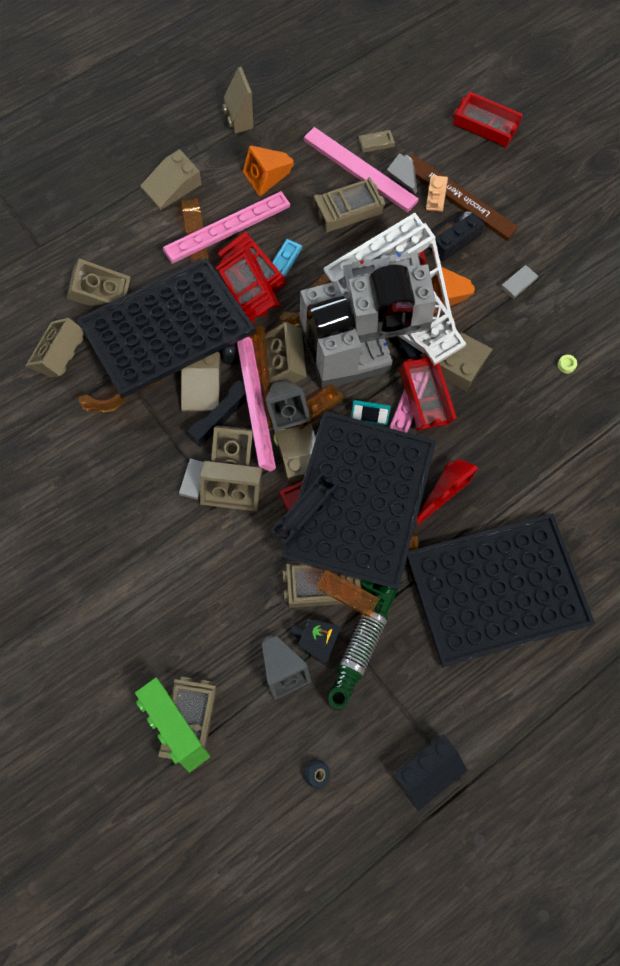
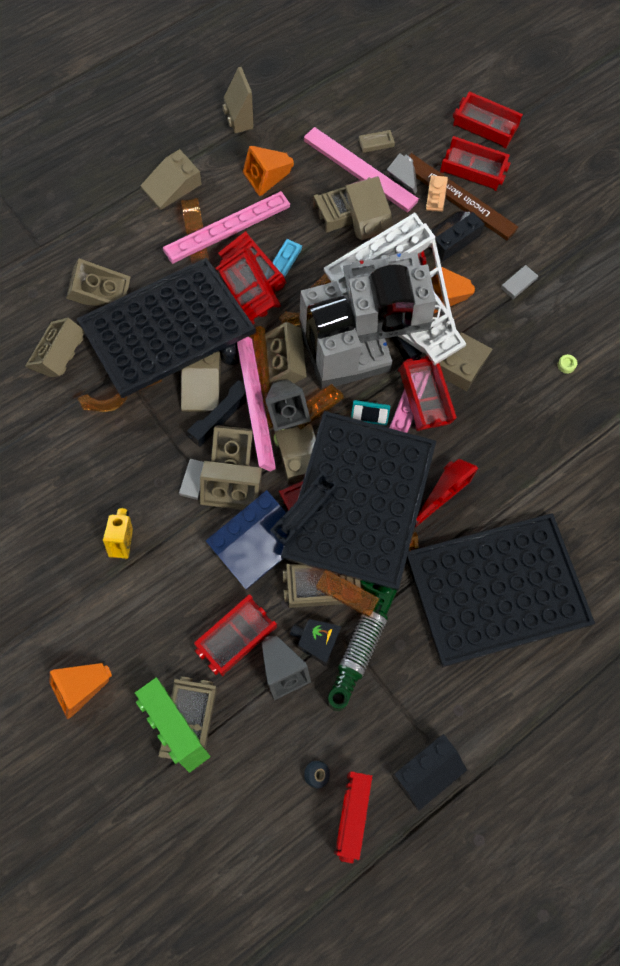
(78, 685): none -> orange slope
(118, 534): none -> yellow torso
(234, 636): none -> door
(246, 540): none -> dark blue slope
(353, 817): none -> red door
(368, 208): none -> dark tan slope
(475, 163): none -> red door

